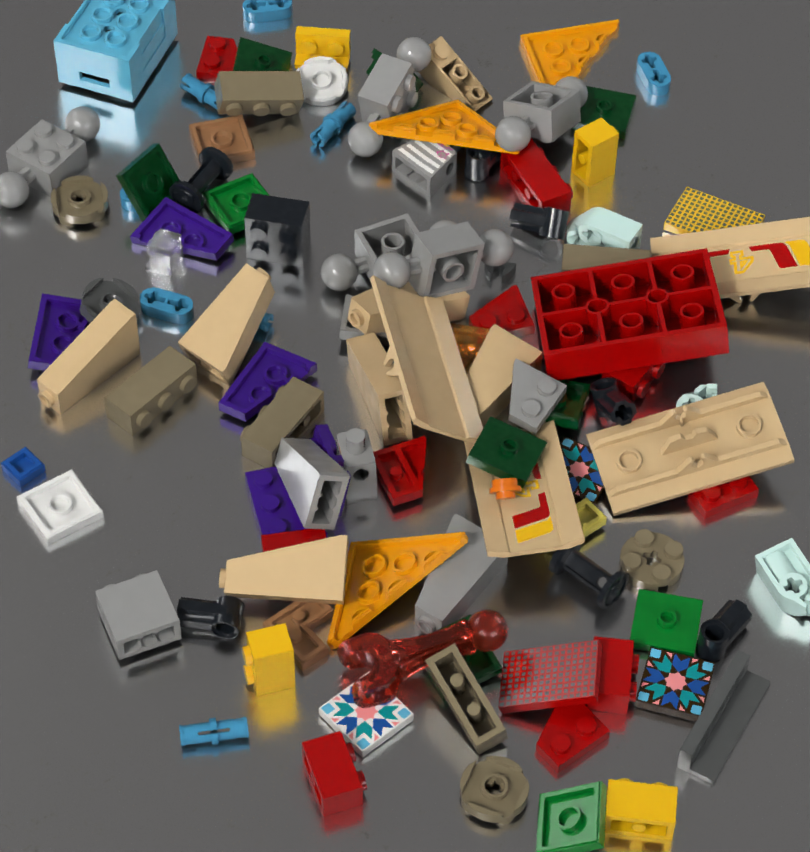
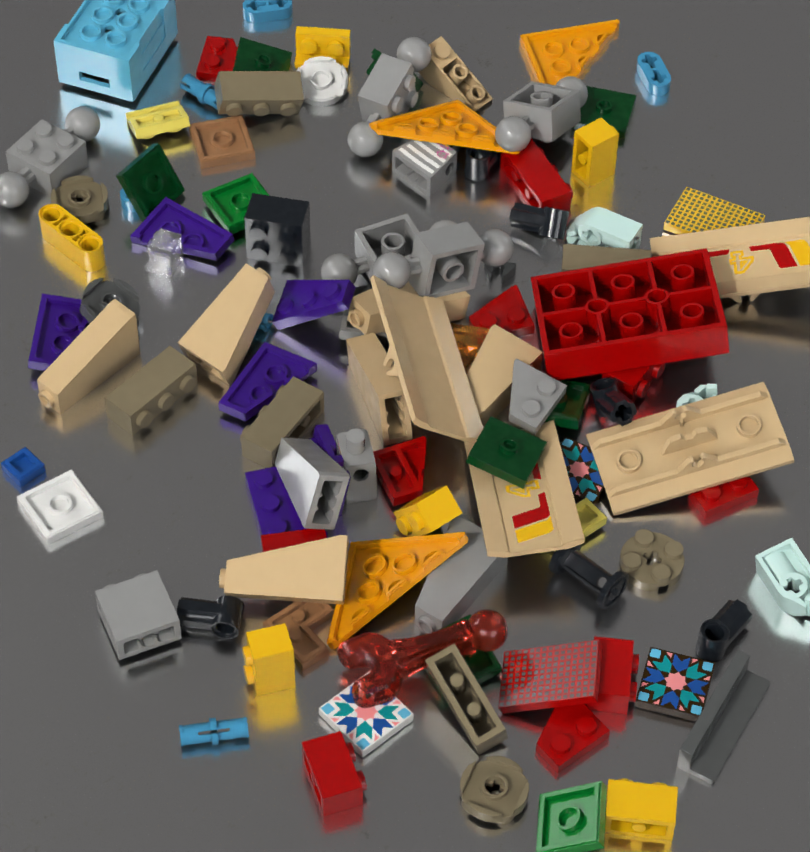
(72, 237): none -> yellow beam
(157, 120): none -> light yellow plate
(166, 305): dark azure beam -> none
(213, 165): black hose -> none
(311, 300): none -> dark purple wing
(333, 124): dark azure pin -> none
(427, 512): none -> yellow brick
(504, 488): orange plate -> none
(666, 622): green plate -> none

